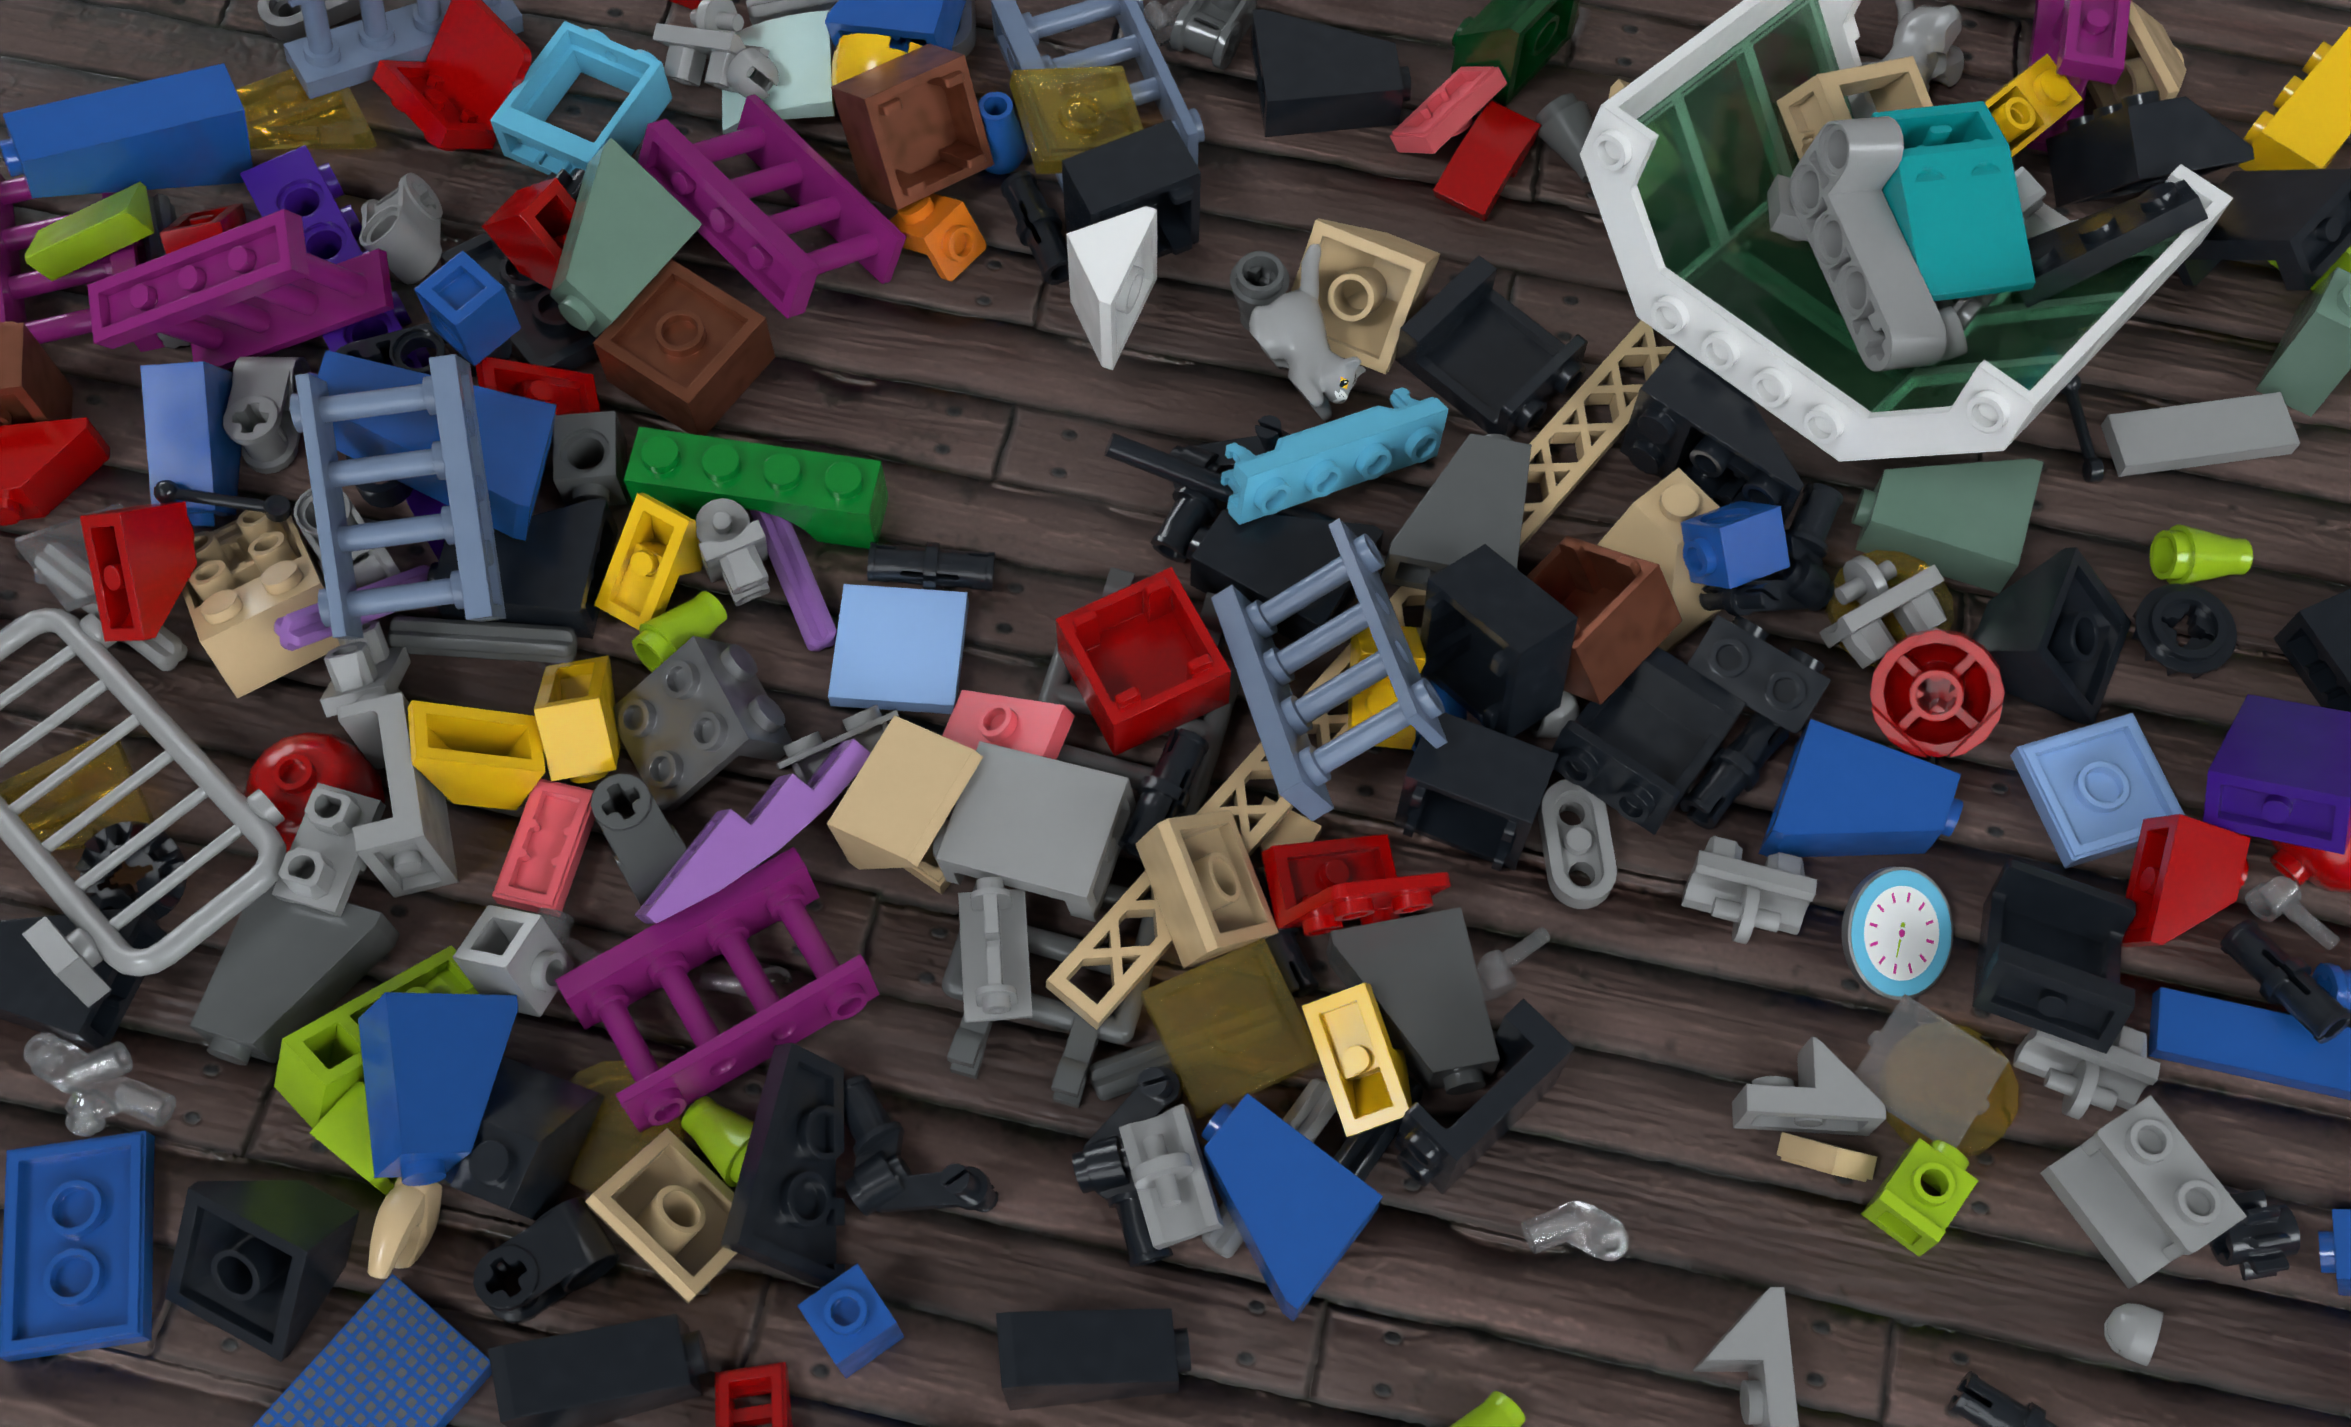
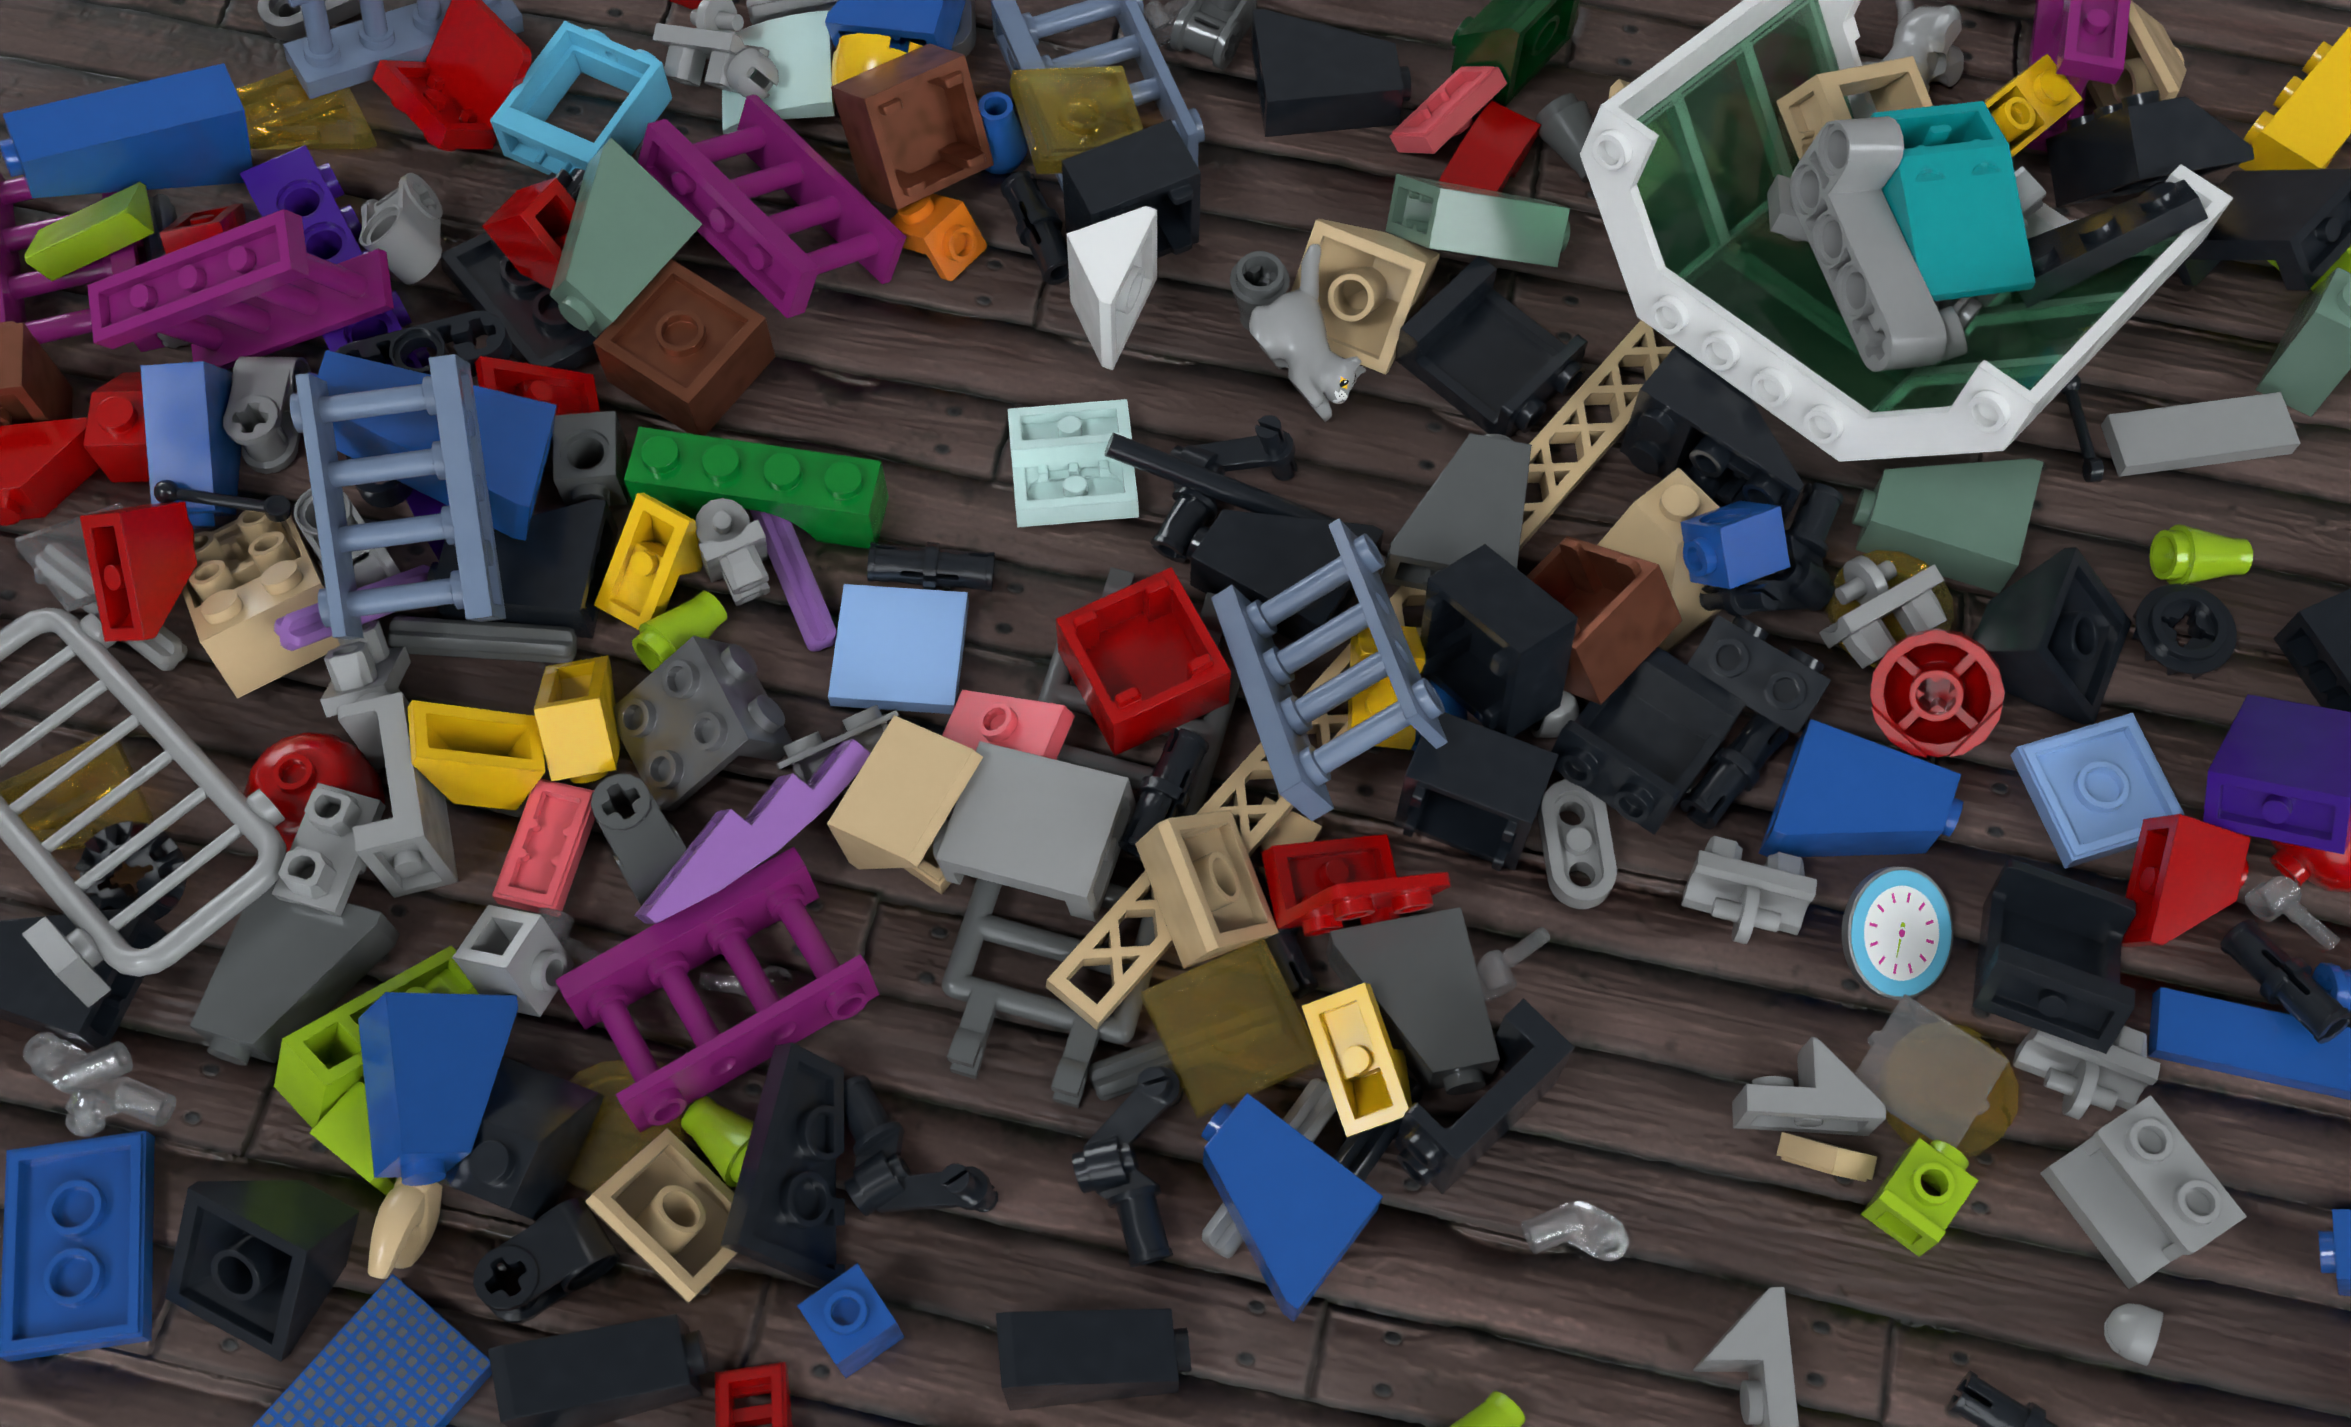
(117, 429): none -> red slope
(468, 308): blue brick -> none
(994, 952): light grey hinge -> none
(1063, 467): none -> light aqua slope
(1171, 1177): light grey hips -> none
(1334, 456): medium azure piece -> none
(1478, 221): none -> sand green slope
(2260, 1239): black gear -> none

